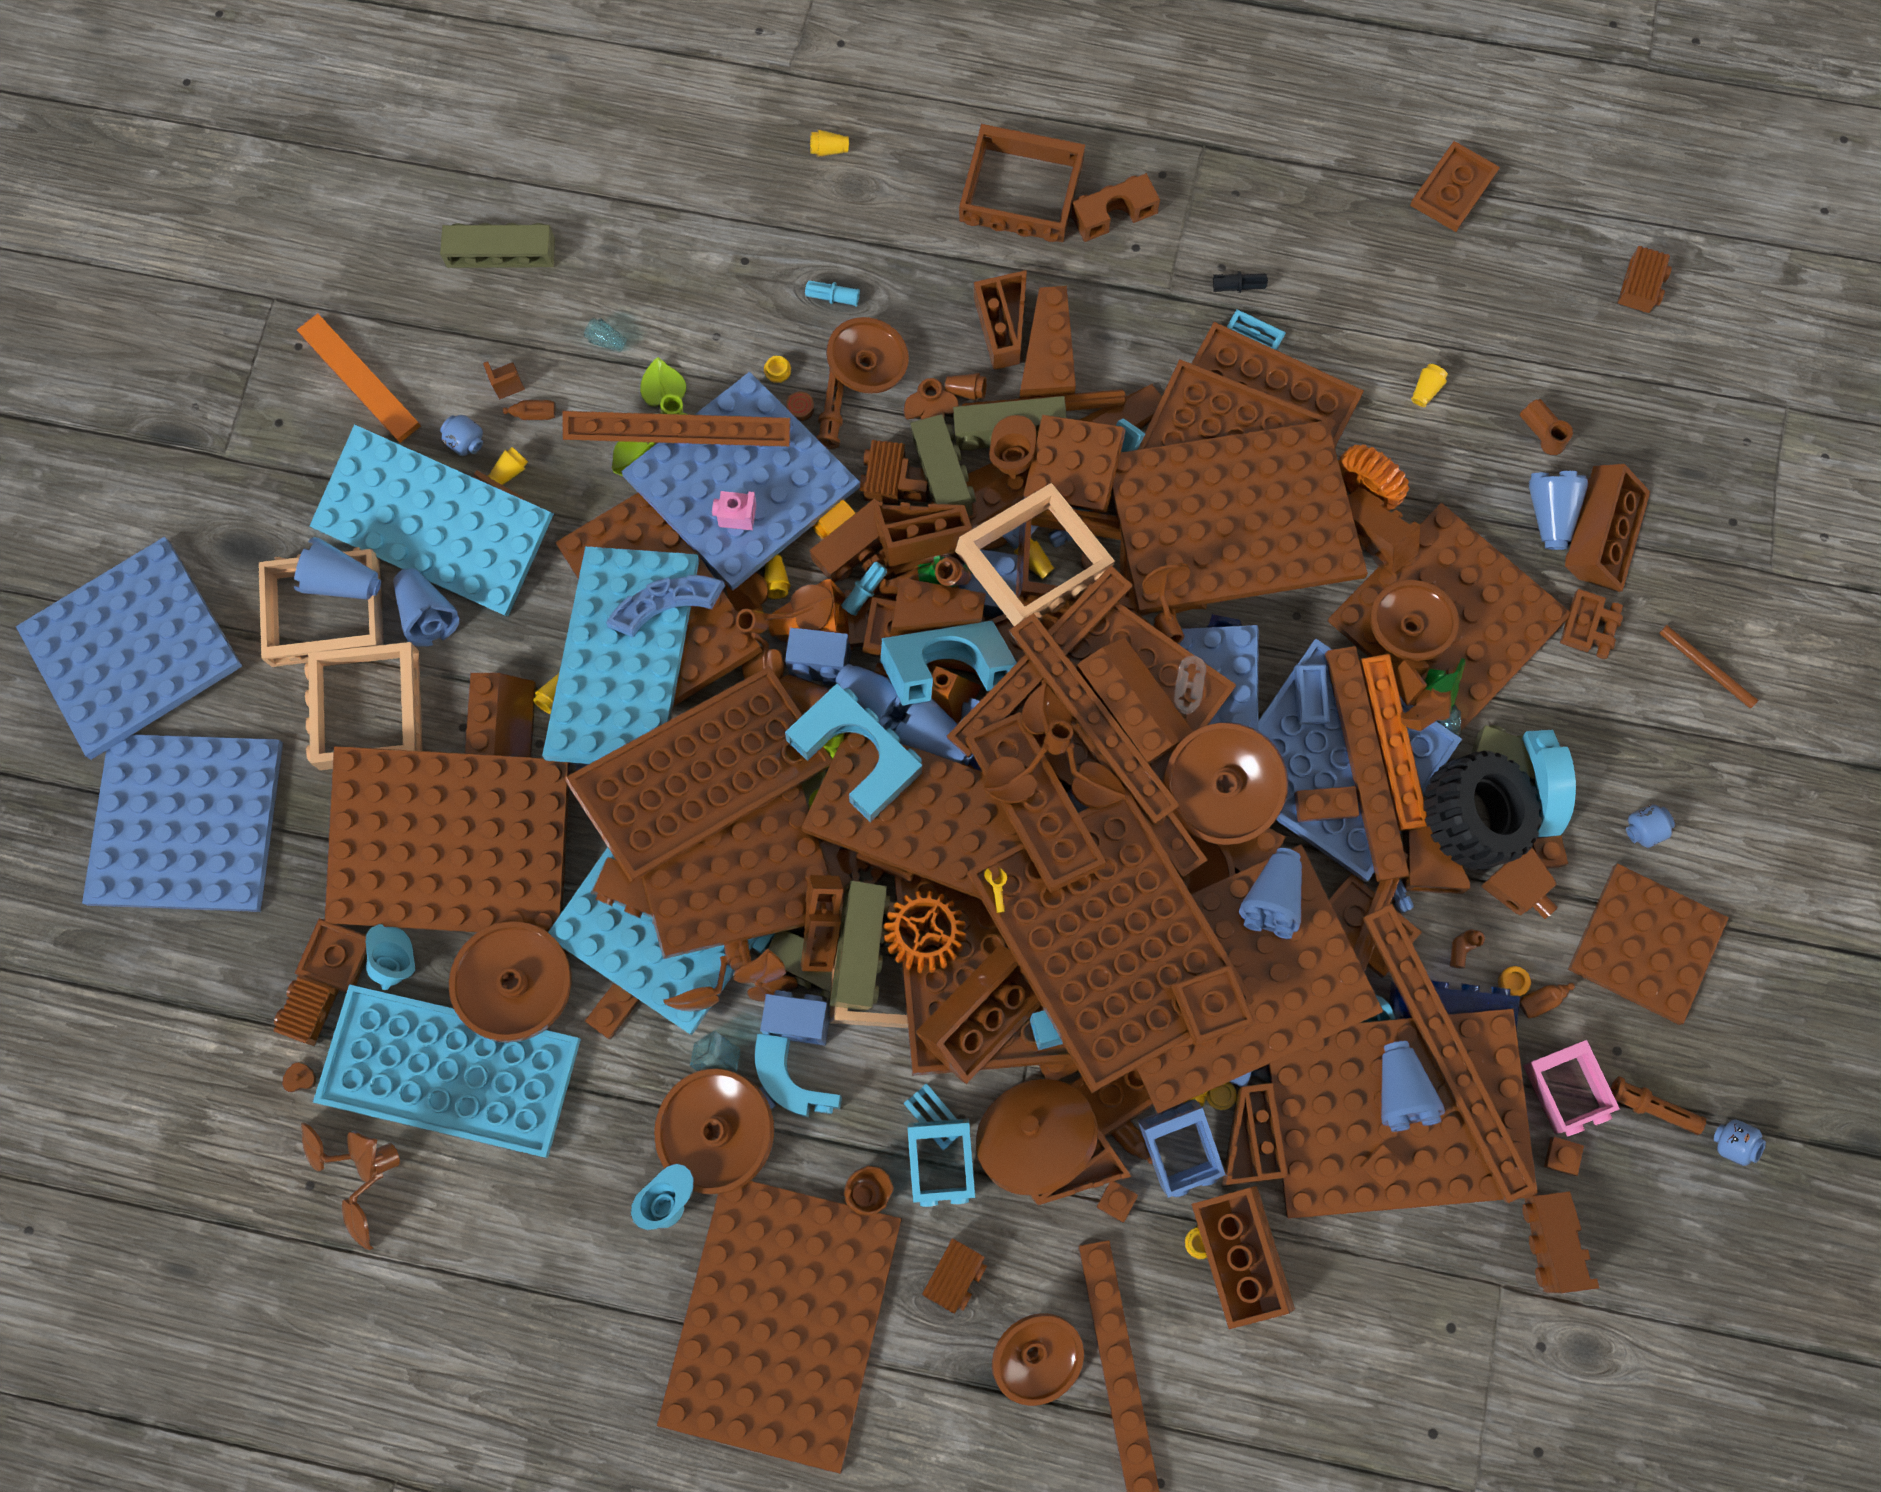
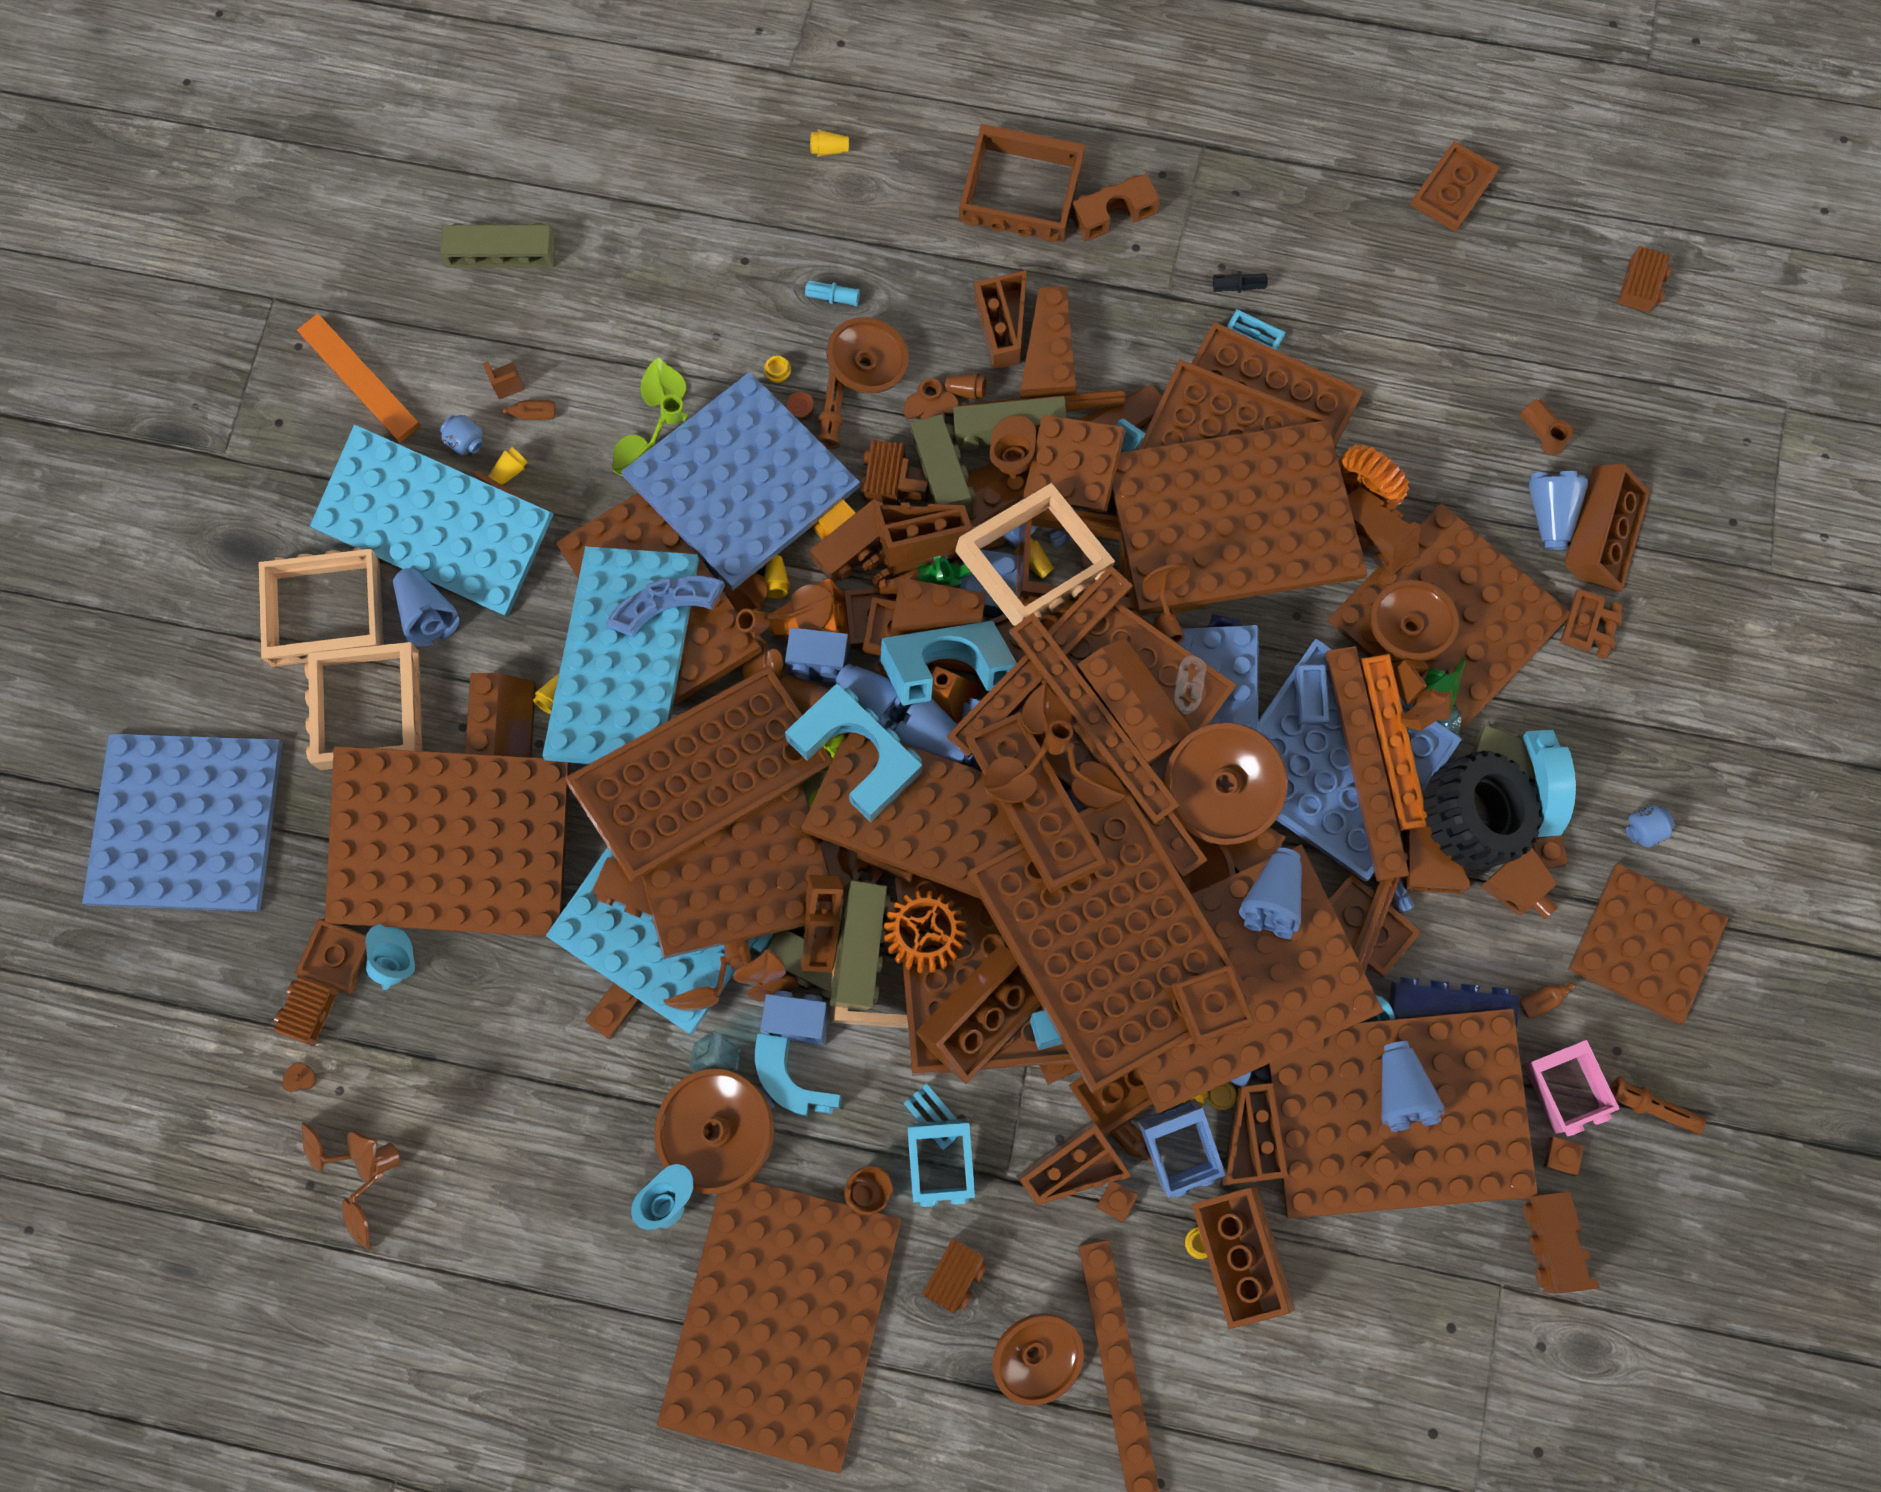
(128, 647): medium blue plate -> none
(334, 573): medium blue cone -> none
(436, 1074): medium azure plate -> none
(510, 982): dark orange dish -> none
(603, 335): clear light blue cone -> none
(676, 428): dark orange plate -> none
(742, 511): bright pink brick -> none
(864, 588): medium azure axle -> none
(952, 572): dark orange cone -> none
(997, 887): yellow hand -> none
(1036, 1137): dark orange dish -> none
(1326, 804): dark orange plate -> none
(1429, 384): yellow cone -> none
(1449, 1054): dark orange plate -> none
(1462, 945): dark orange arm -> none
(1516, 979): light orange tile -> none
(1708, 666): dark orange bar -> none
(1739, 1142): medium blue head -> none

